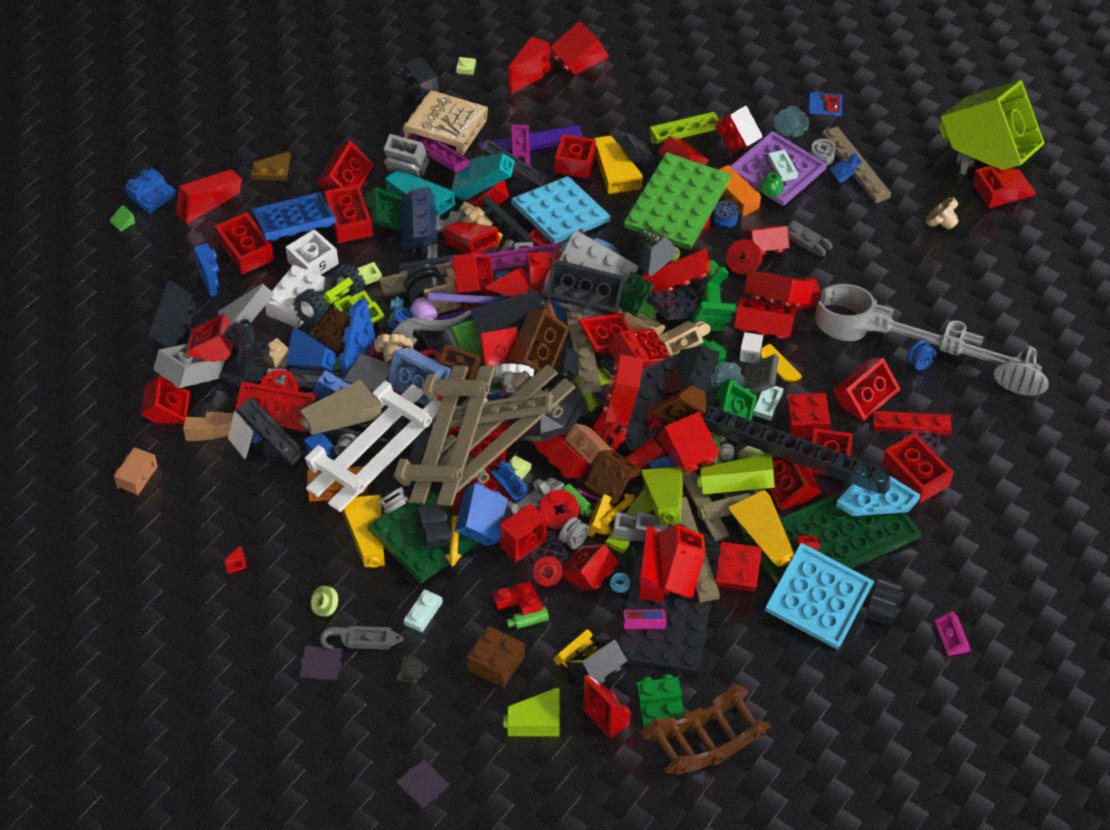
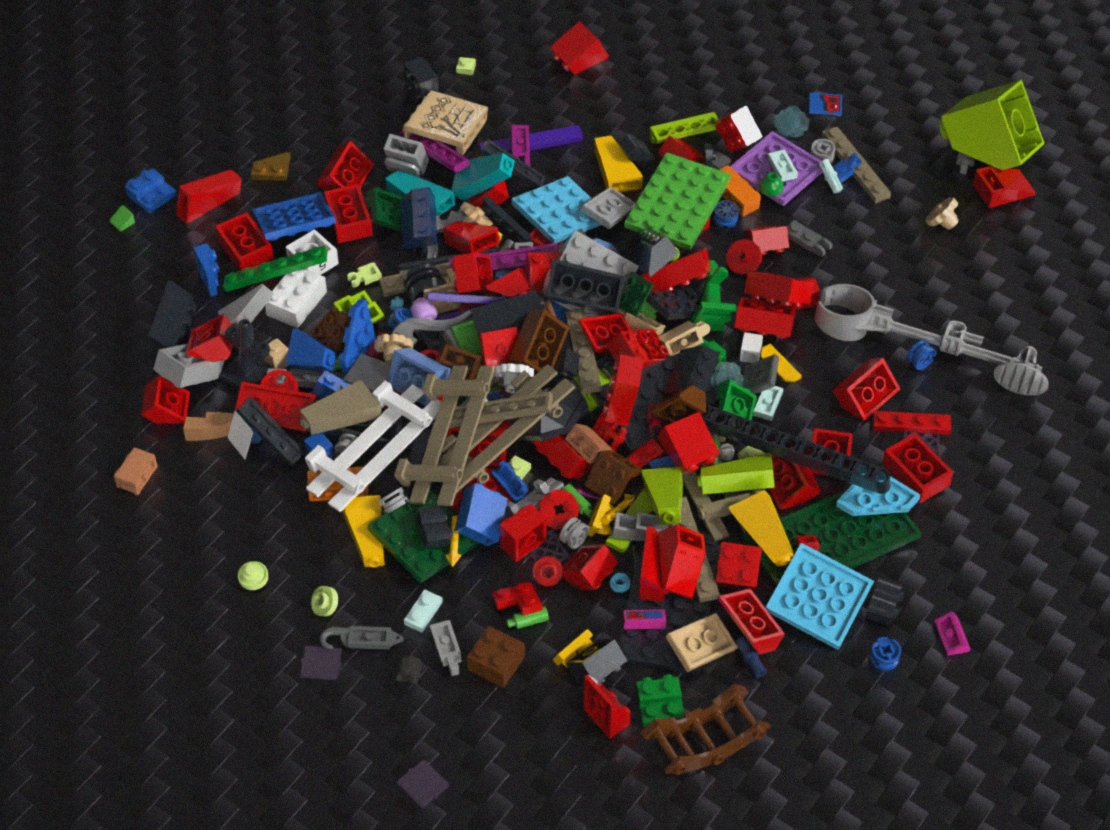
(235, 561): red slope -> none
(253, 575): none -> yellowish green plate
(275, 268): none -> green plate
(314, 307): black plate -> none
(446, 645): none -> light grey hinge
(529, 64): red slope -> none
(534, 716): lime slope -> none
(575, 156): red brick -> none
(608, 207): none -> light grey tile
(701, 642): none -> tan tile
(709, 155): none -> black plate
(721, 161): none -> dark grey tile
(751, 657): none -> dark blue pin
(753, 620): none -> red slope
(805, 413): red brick -> none
(831, 176): none -> light aqua axle
(886, 653): none -> blue wheel

